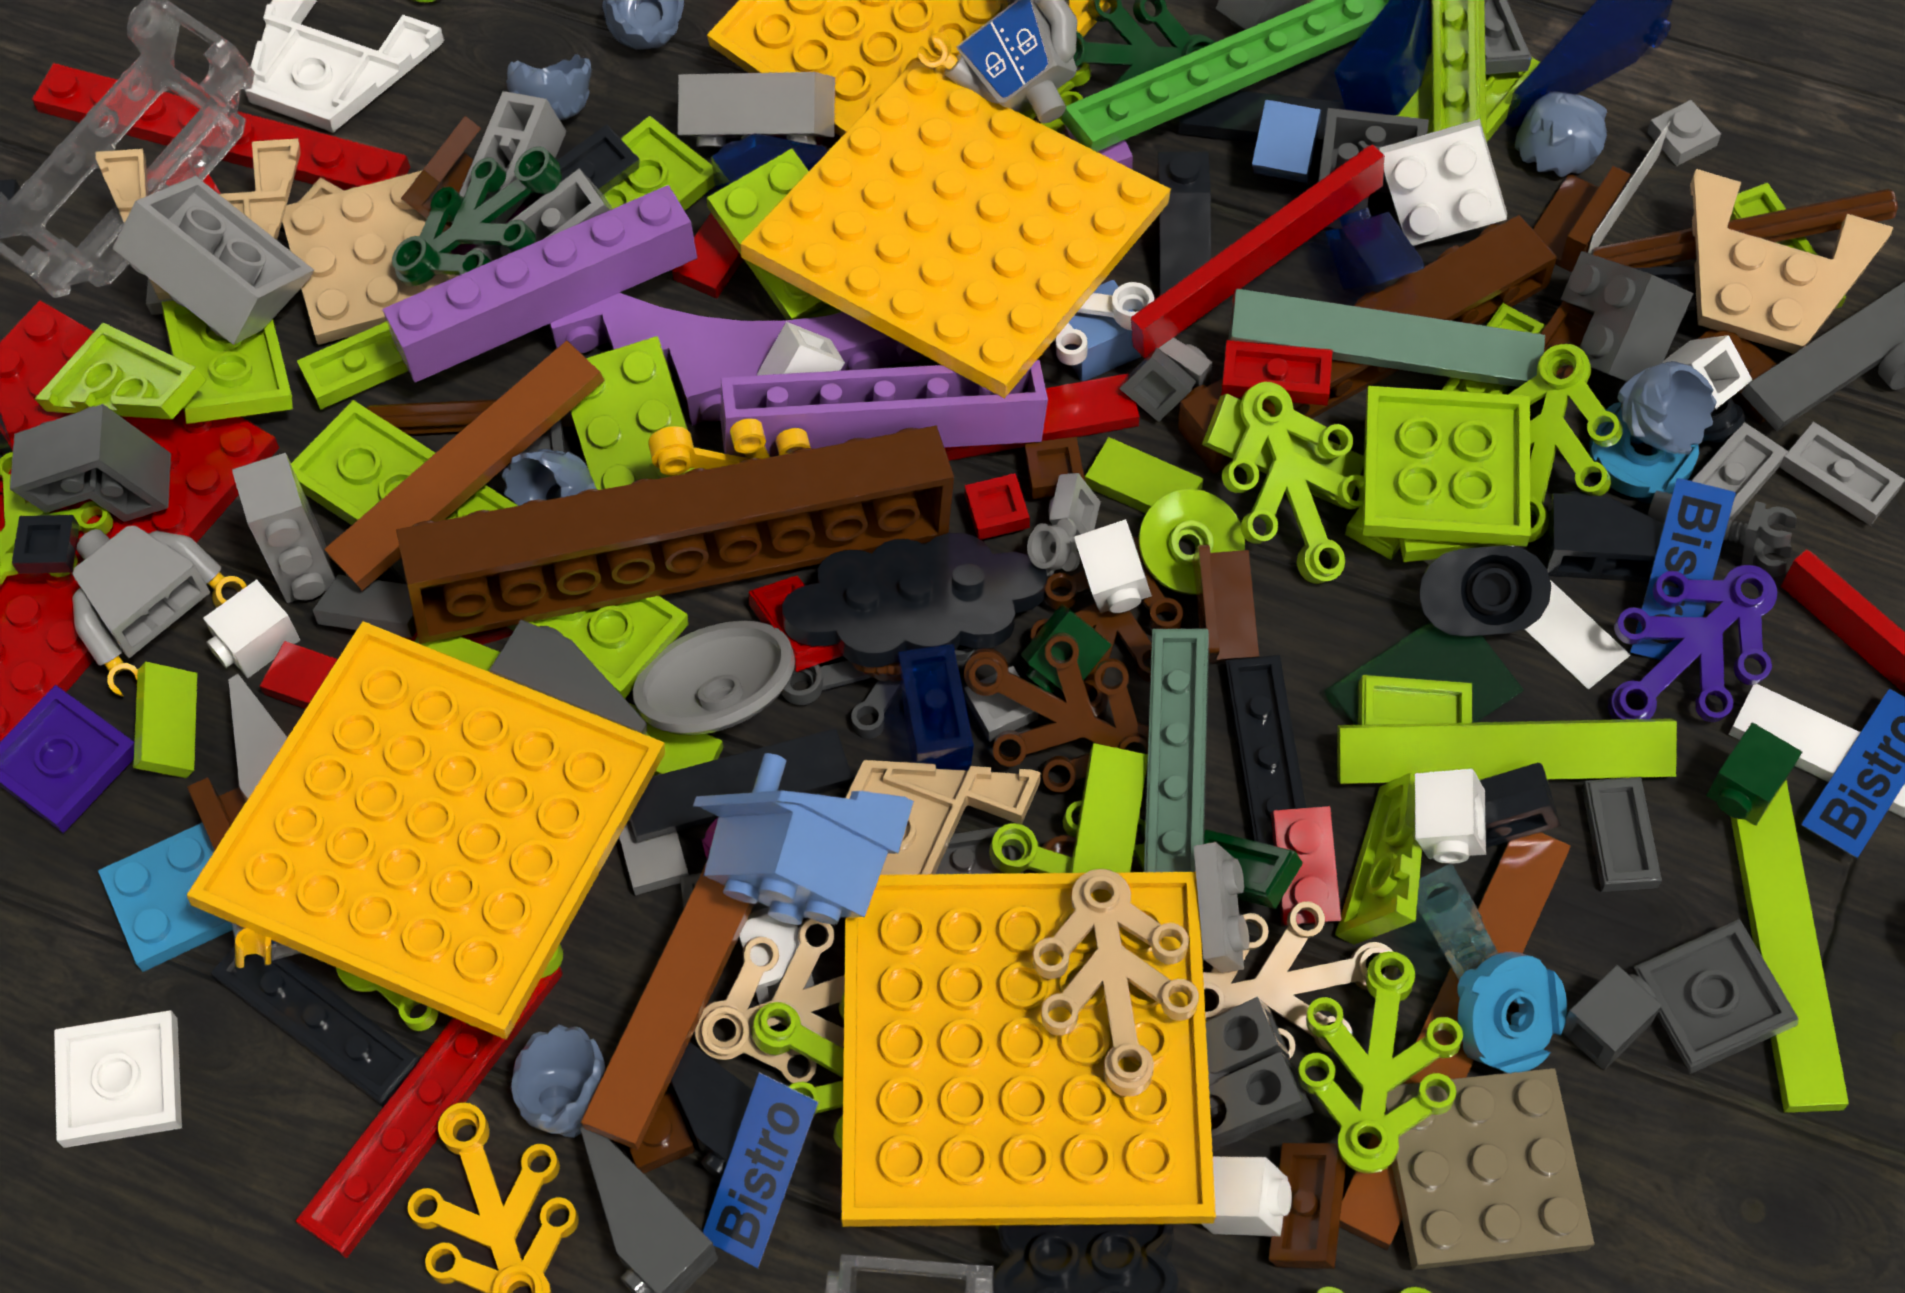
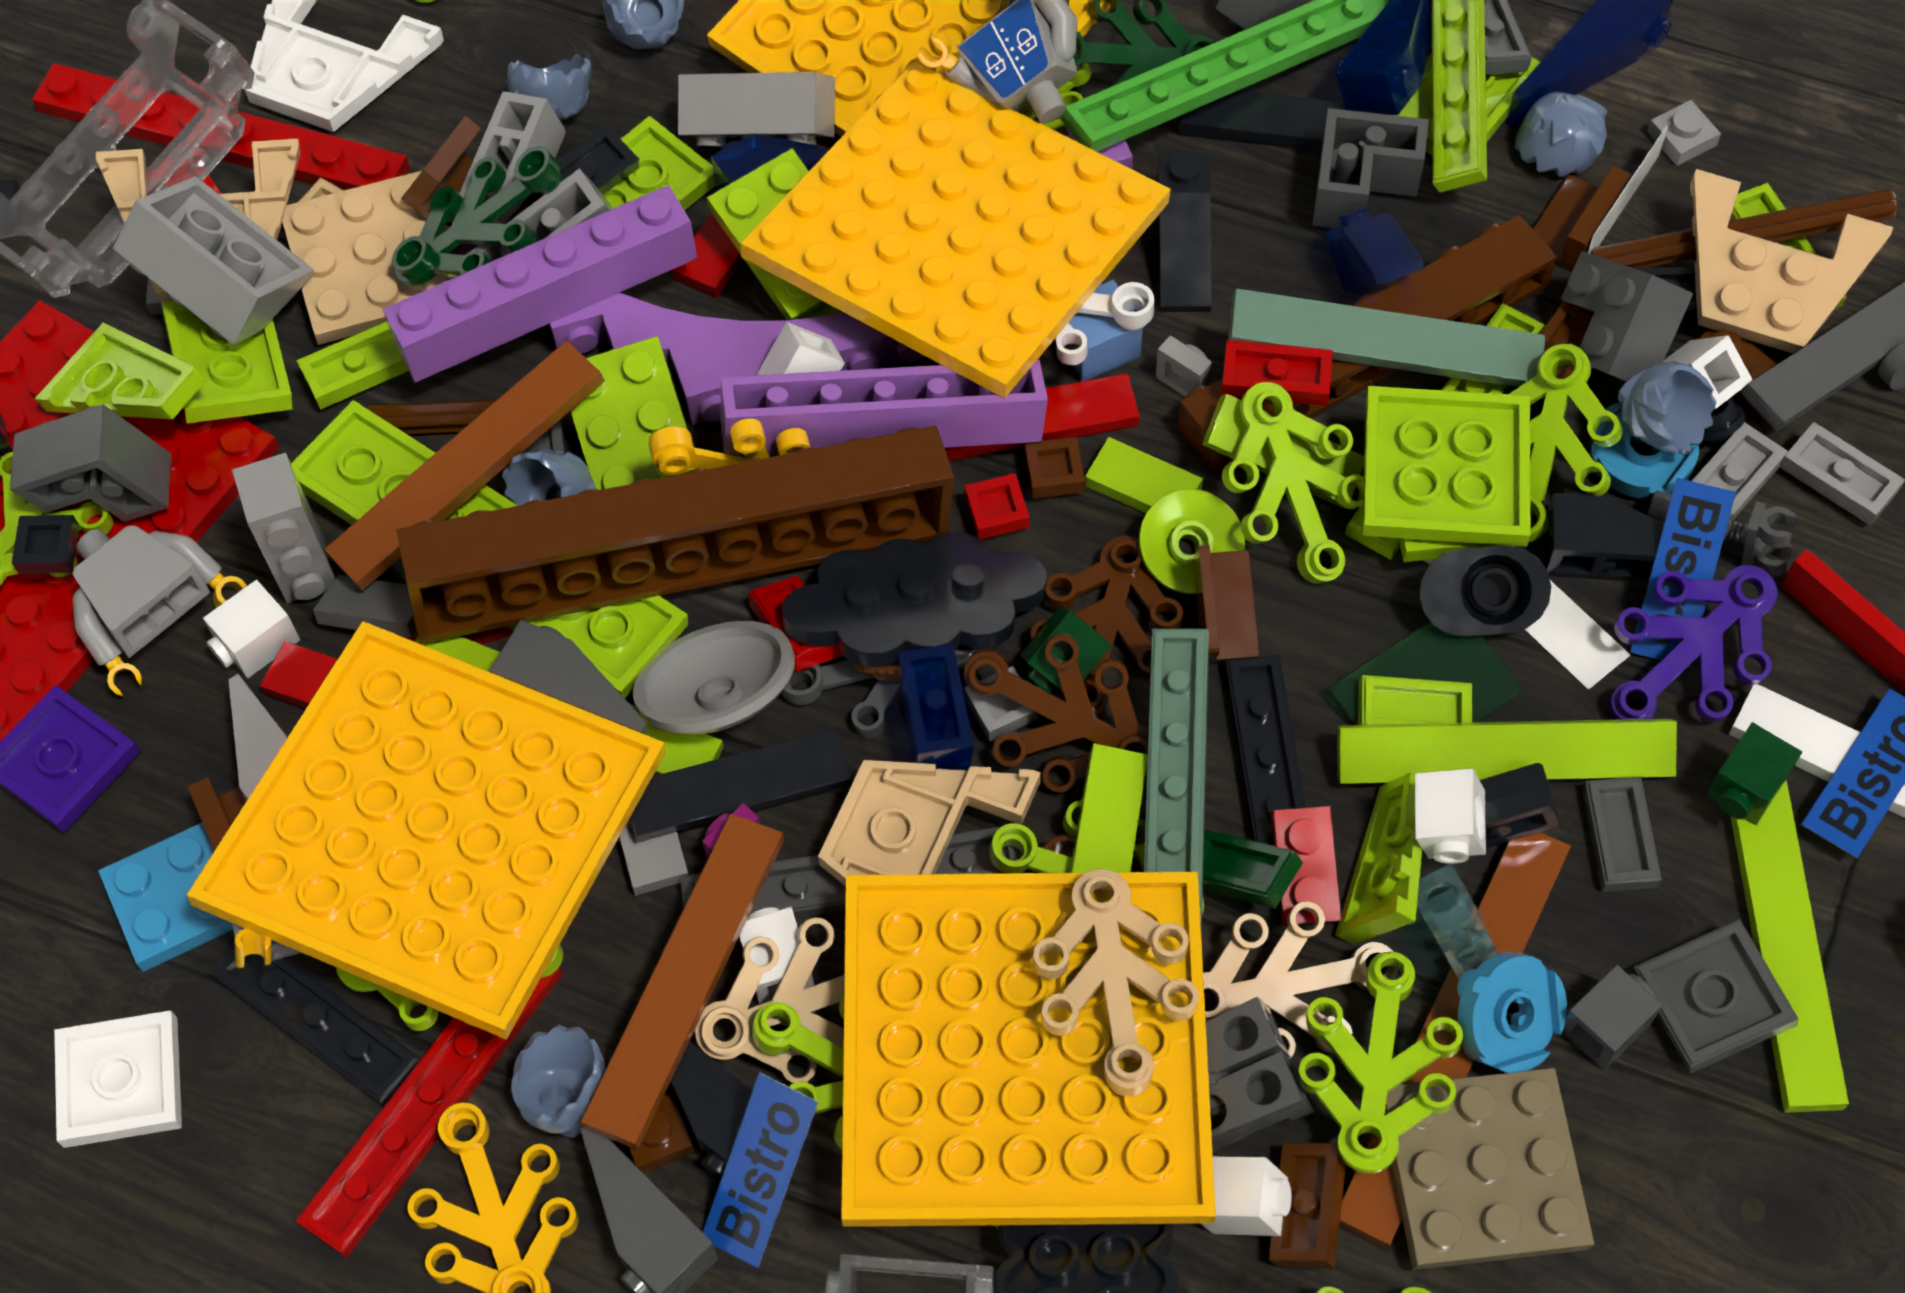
(165, 720): lime tile -> none
(802, 849): medium blue piece -> none
(1054, 546): light grey plate -> none
(1074, 501): light grey plate -> none
(1113, 567): white brick -> none
(1157, 384): dark grey plate -> none
(1222, 928): light grey plate -> none
(1257, 250): red tile -> none
(1286, 141): medium blue piece -> none
(1443, 183): white plate -> none

